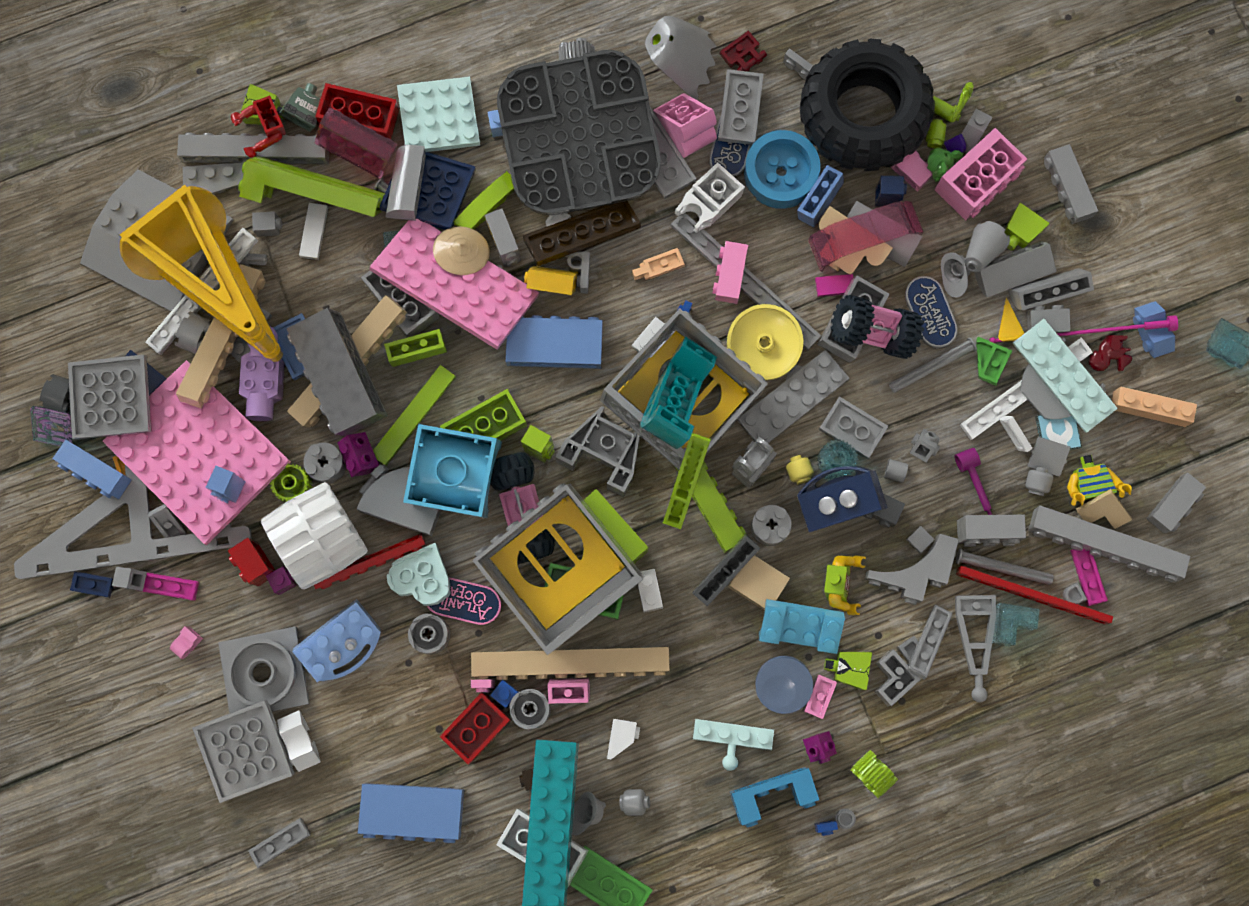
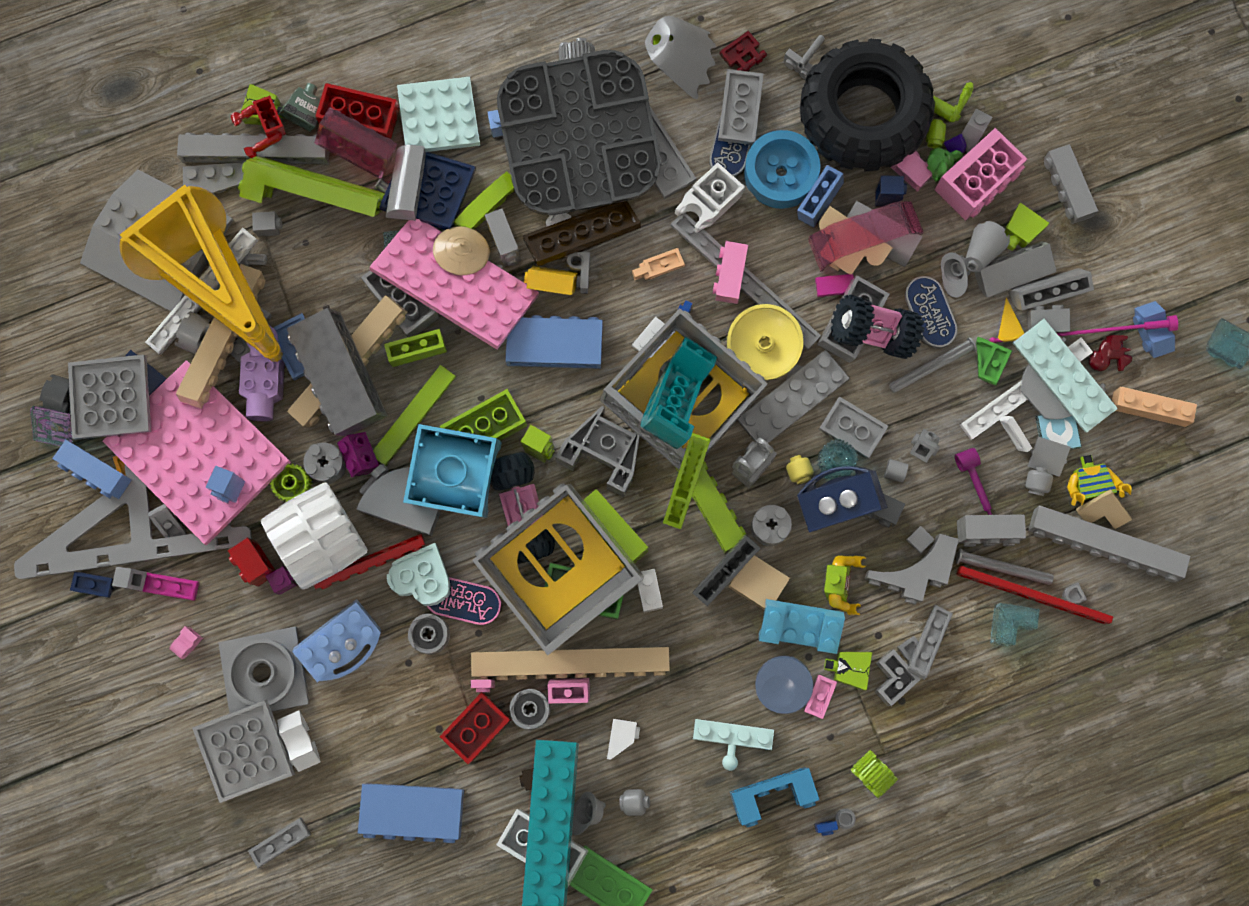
(313, 231): white tile -> none
(504, 693): blue brick -> none
(687, 123): bright pink brick -> none
(810, 52): none -> light grey piece
(820, 747): magenta brick -> none
(976, 606): light grey plate -> none
(1089, 577): dark pink tile -> none
(1176, 503): light grey brick -> none

